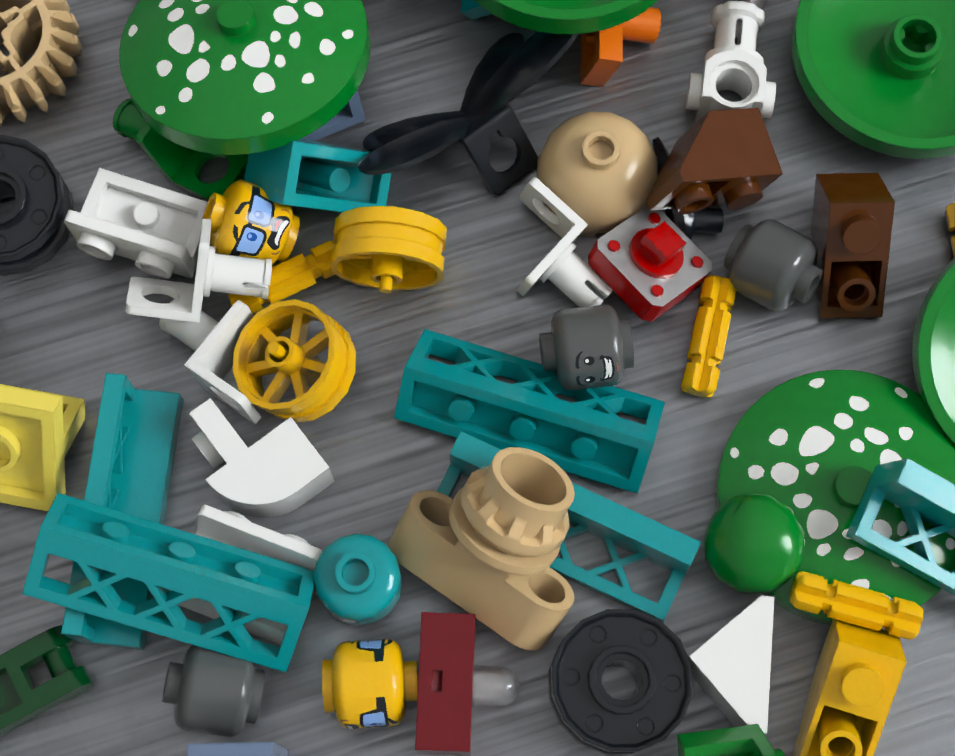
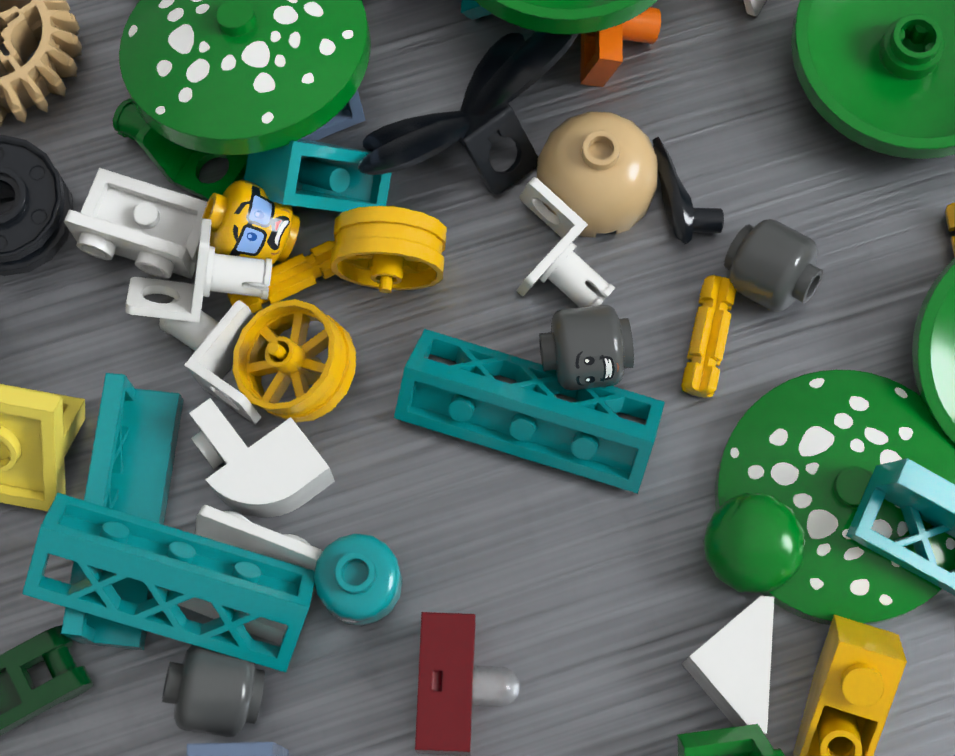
(368, 683): yellow head -> none
(495, 545): tan beam -> none
(605, 520): teal fence -> none
(649, 263): piece -> none
(657, 665): black wheel -> none
(717, 163): reddish brown slope -> none
(733, 65): white connector -> none
(853, 243): reddish brown slope -> none
(856, 605): yellow axle -> none

